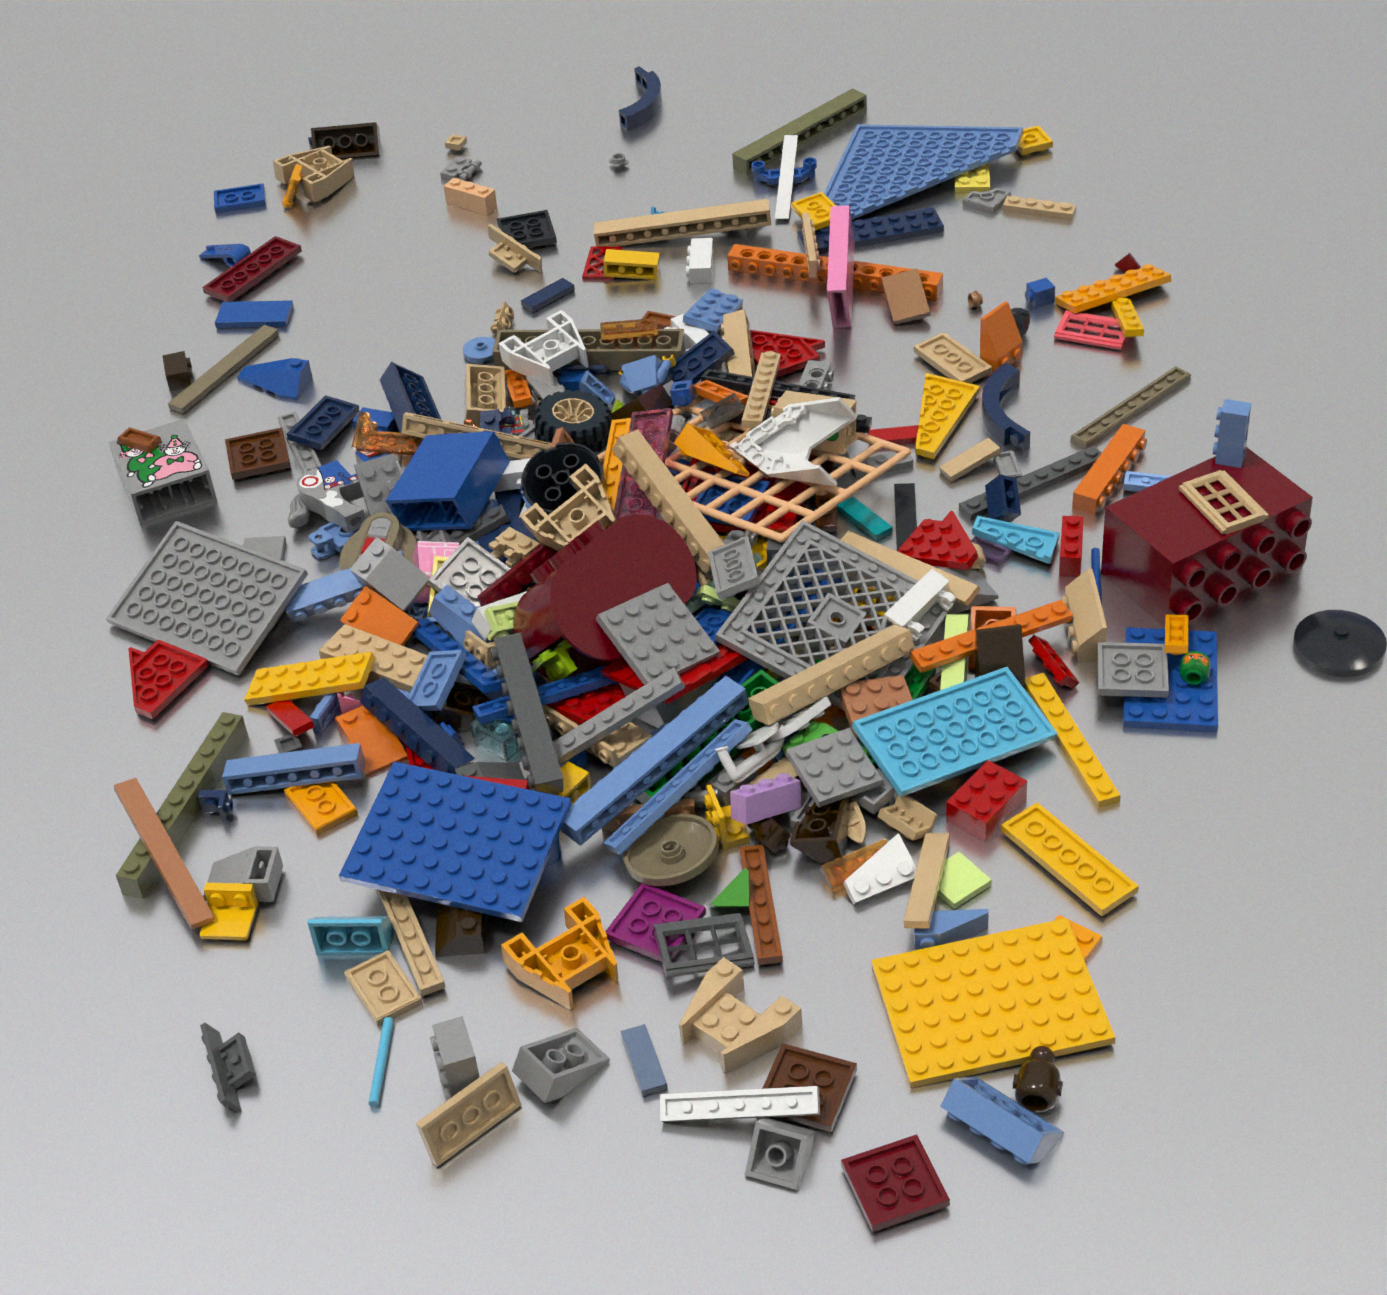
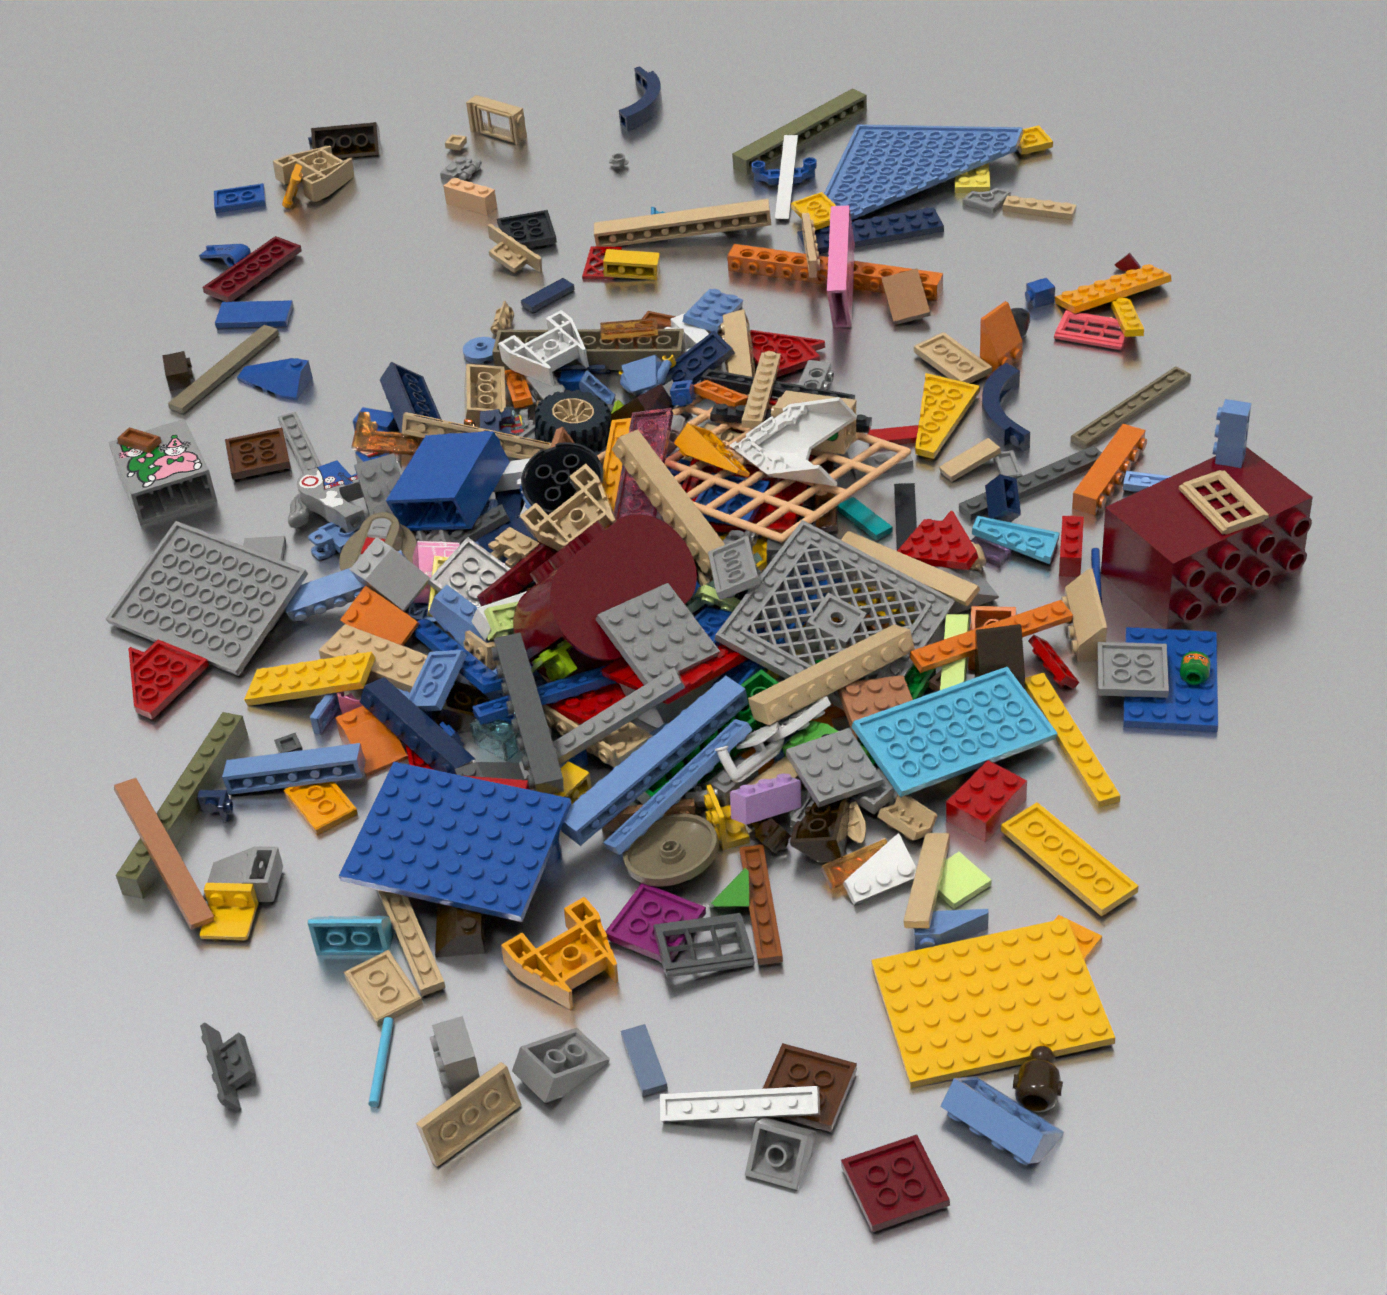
(290, 717): red tile -> none
(323, 422): dark blue plate -> none
(496, 119): none -> tan door
(700, 260): white brick -> none
(722, 411): clear smoke plate -> none
(731, 1025): tan wedge -> none
(917, 602): white brick -> none
(975, 299): medium nougat plate -> none
(1176, 634): light orange plate -> none
(1339, 643): black dish -> none

